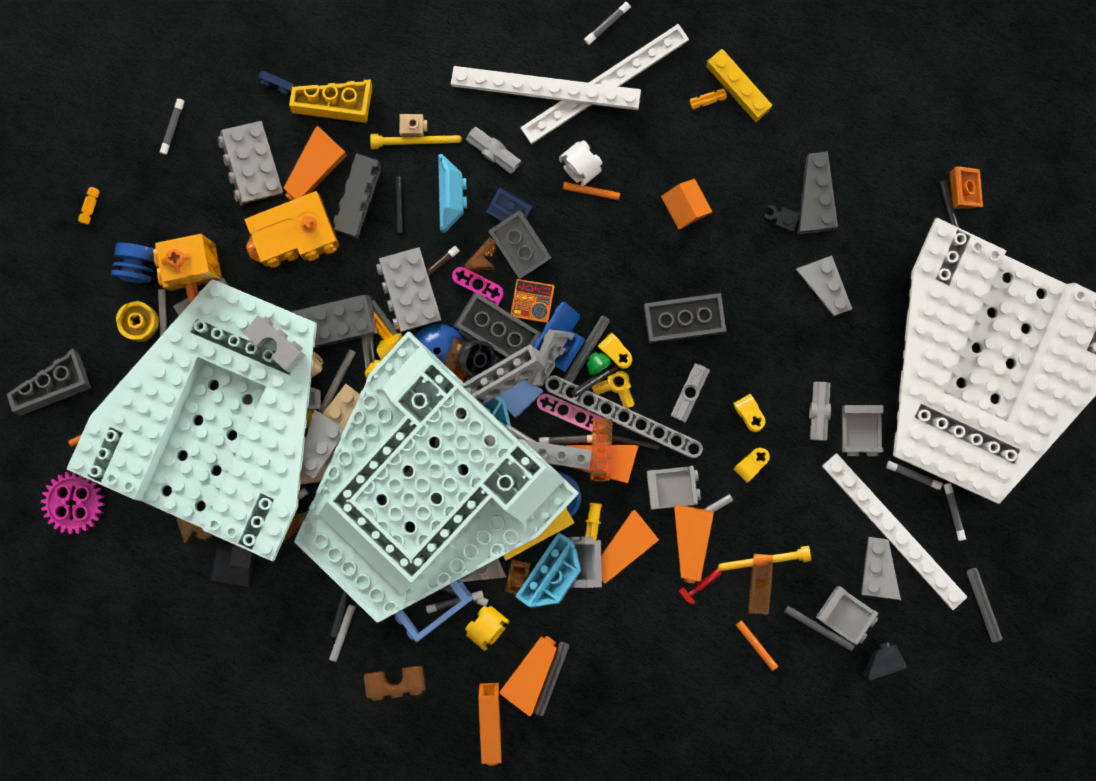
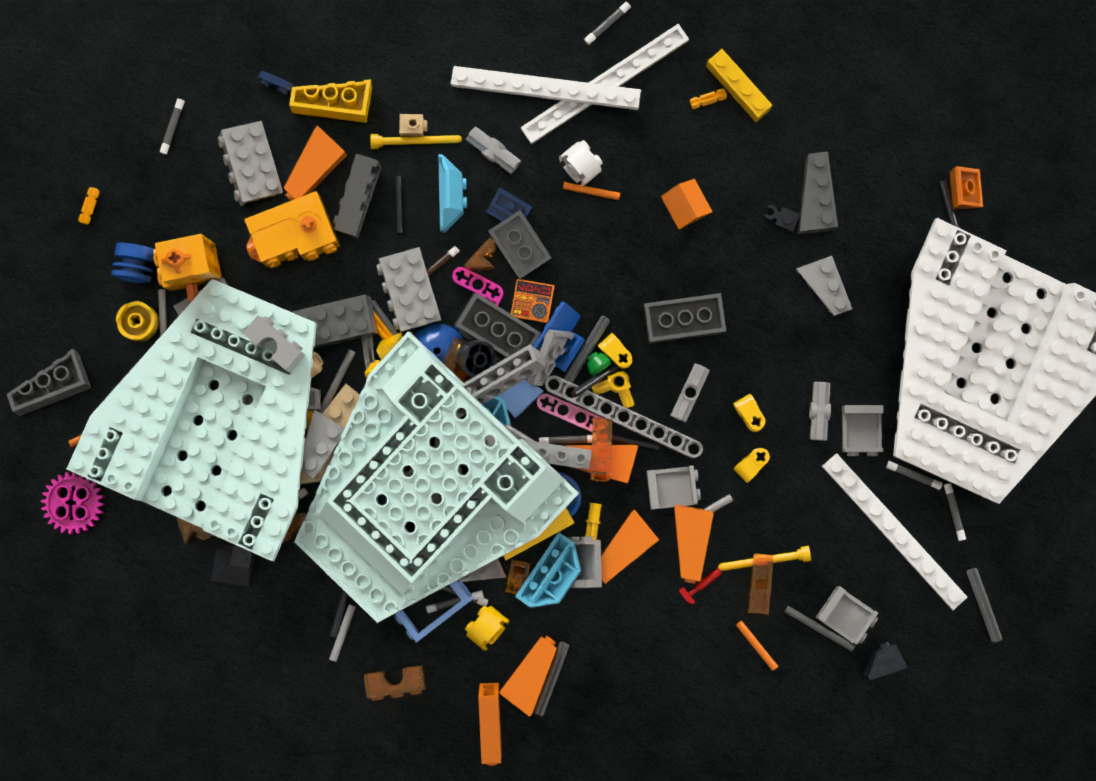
(879, 570): light grey wing -> none

